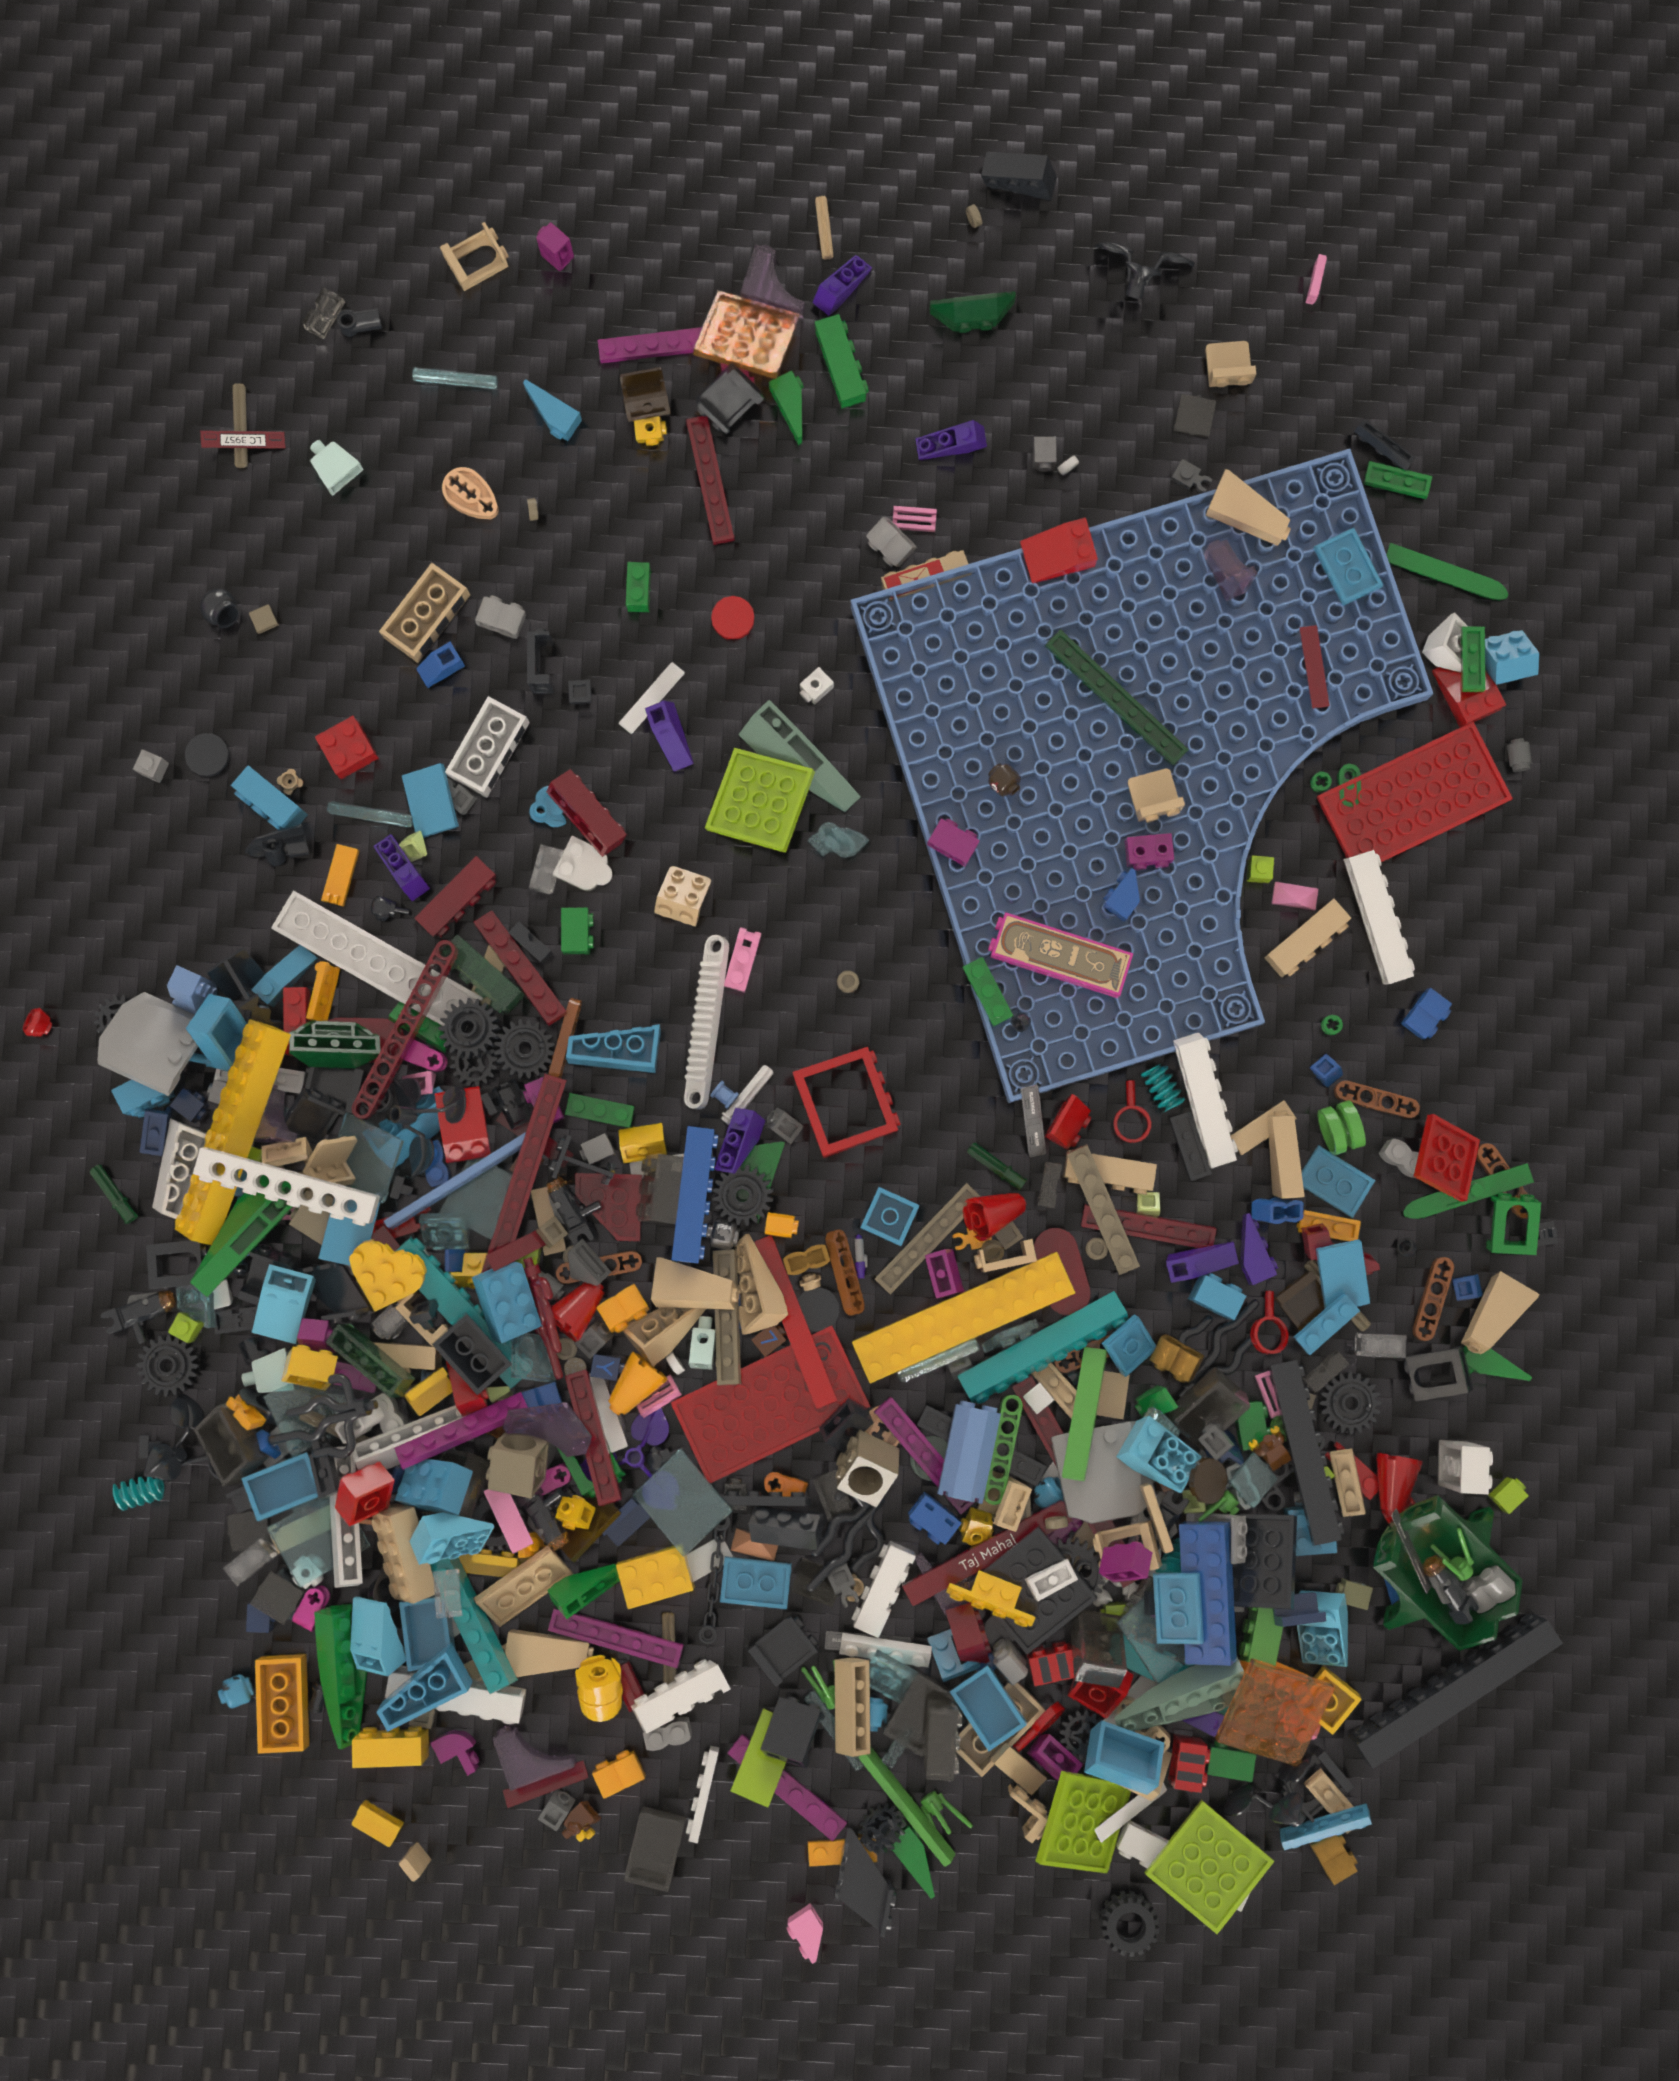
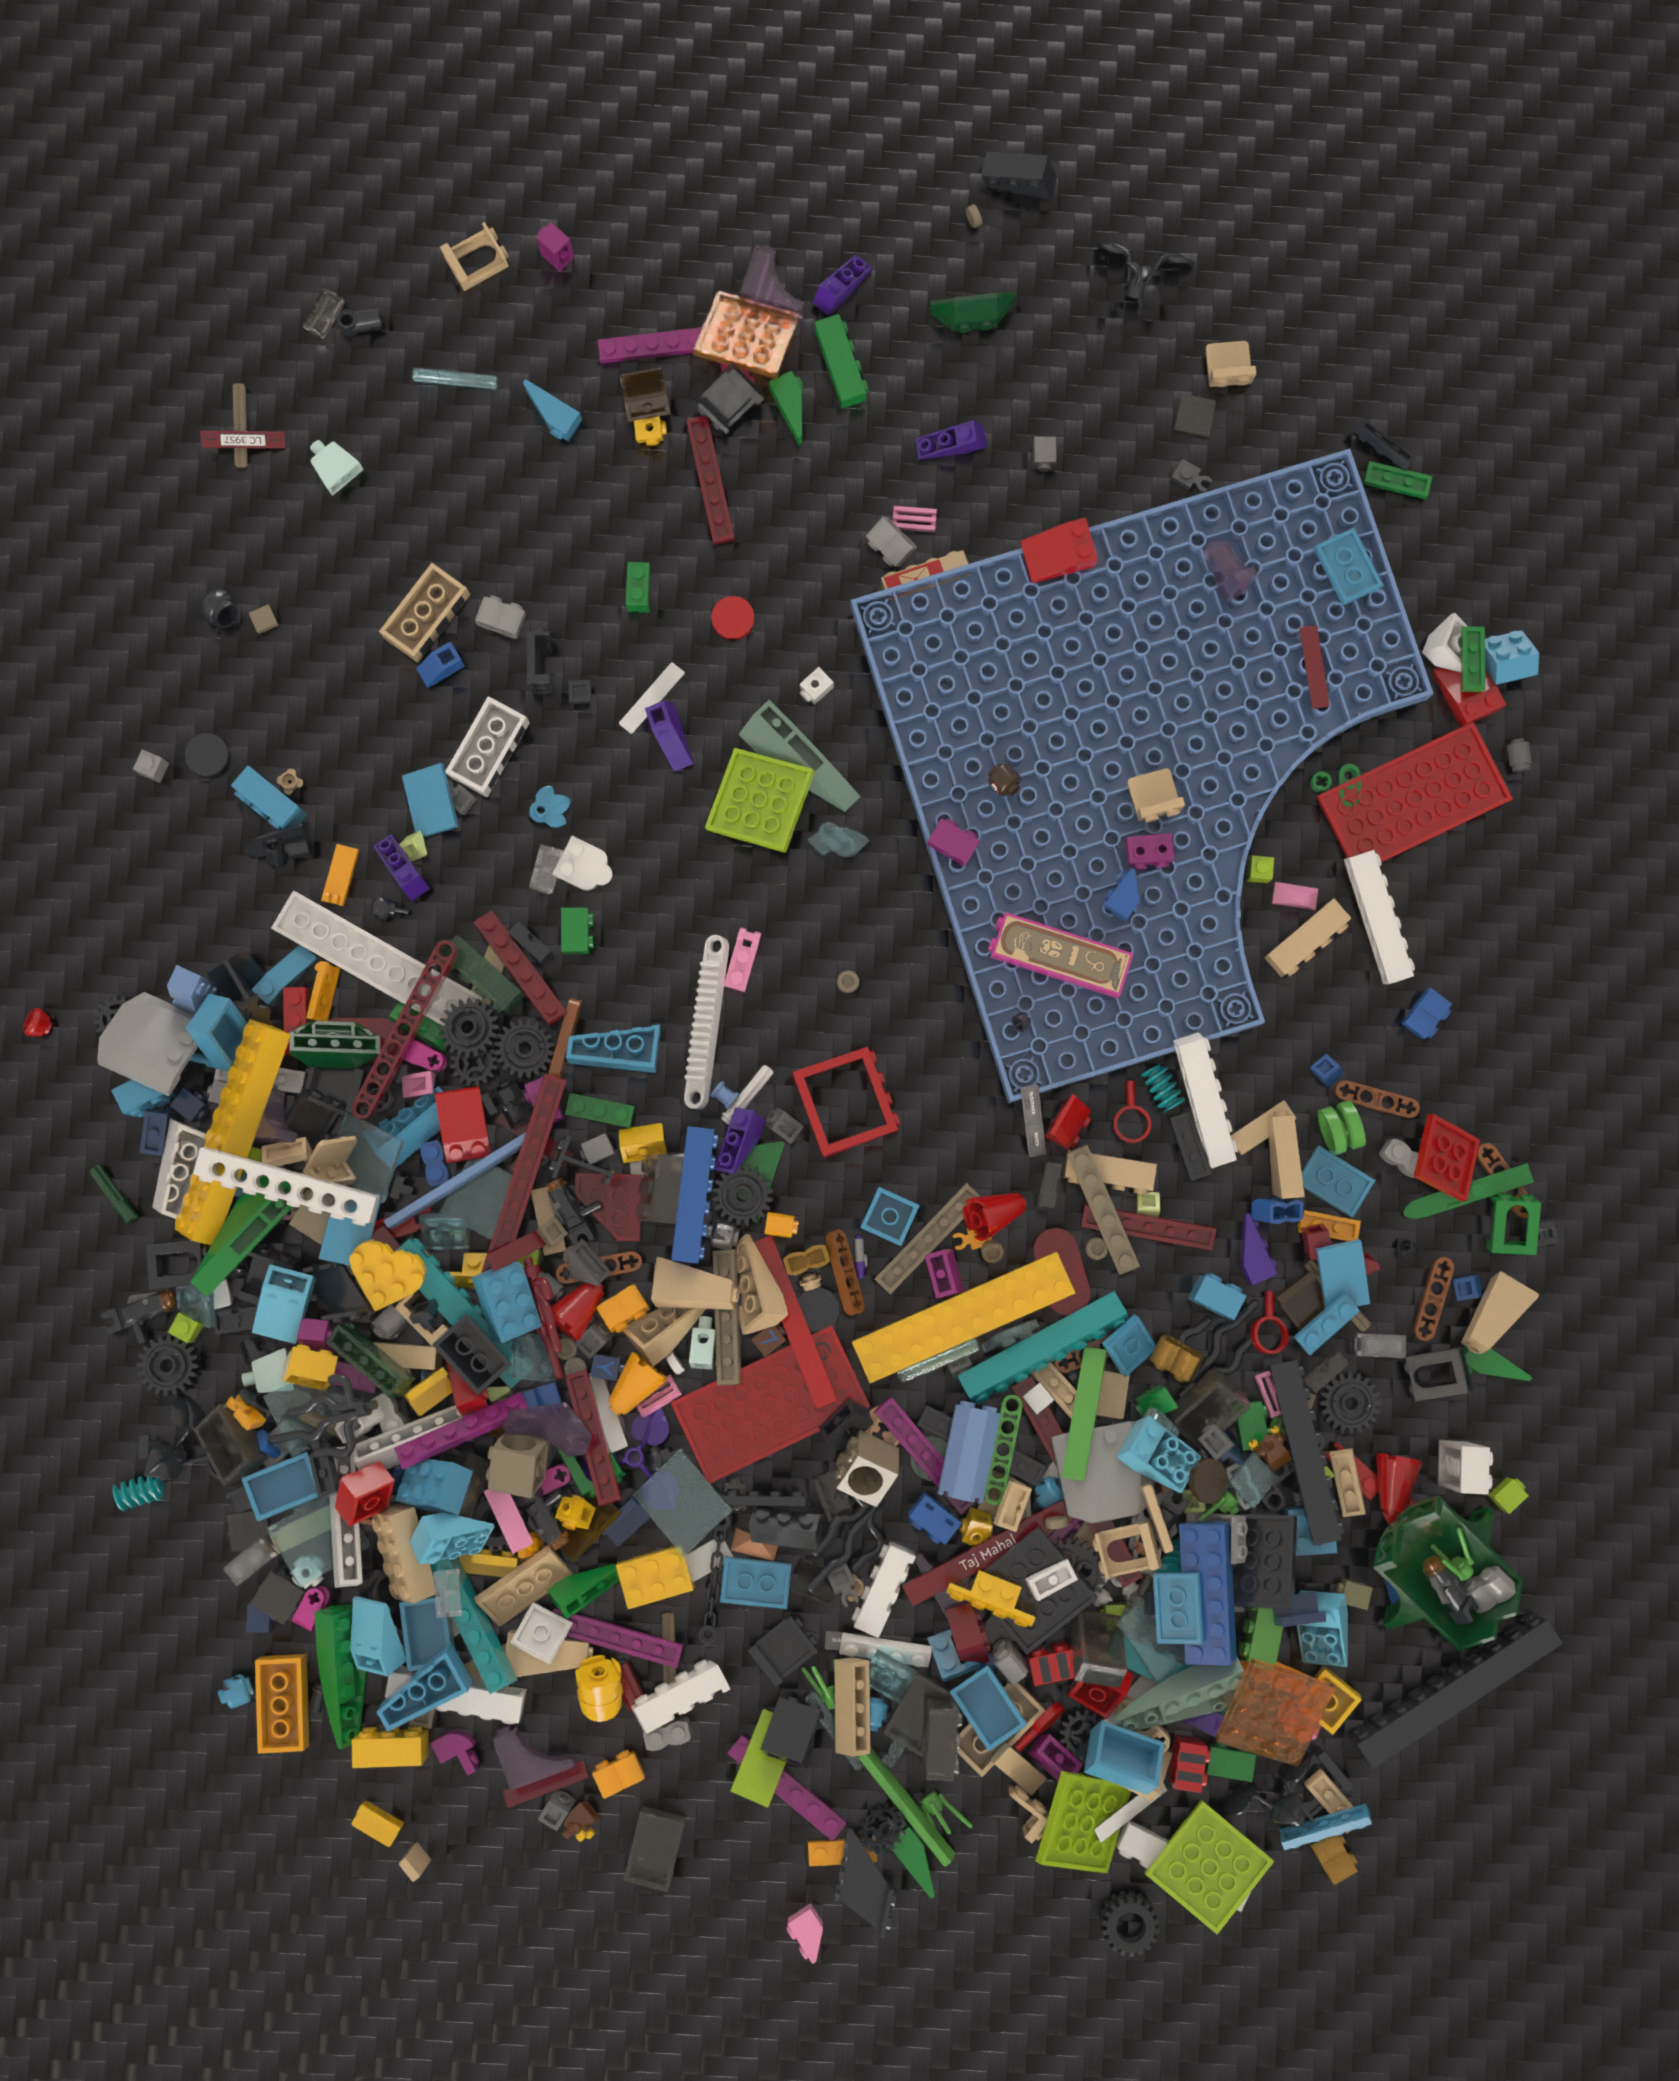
(346, 747): red brick -> none
(370, 814): clear light blue axle -> none
(408, 1095): black plant -> none
(454, 1260): blue slope -> none
(456, 897): dark red brick -> none
(460, 501): light nougat piece -> none
(532, 507): dark tan tile -> none
(541, 1633): none -> white tile
(586, 812): dark red brick -> none
(682, 895): tan bracket -> none
(704, 1785): white plate -> none
(787, 1484): orange piece -> none
(824, 227): tan axle -> none
(987, 991): green plate -> none
(996, 1166): dark green axle -> none
(1009, 1235): dark tan tile -> none
(1028, 1256): tan panel -> none
(1068, 465): white tile -> none
(1116, 697): dark green tile -> none
(1125, 1562): magenta brick -> none
(1201, 1261): dark purple slope -> none
(1247, 510): tan slope -> none
(1316, 279): bright pink tile -> none
(1330, 1031): green bush -> none
(1411, 1551): flat silver sticker -> none
(1446, 573): green piece -> none

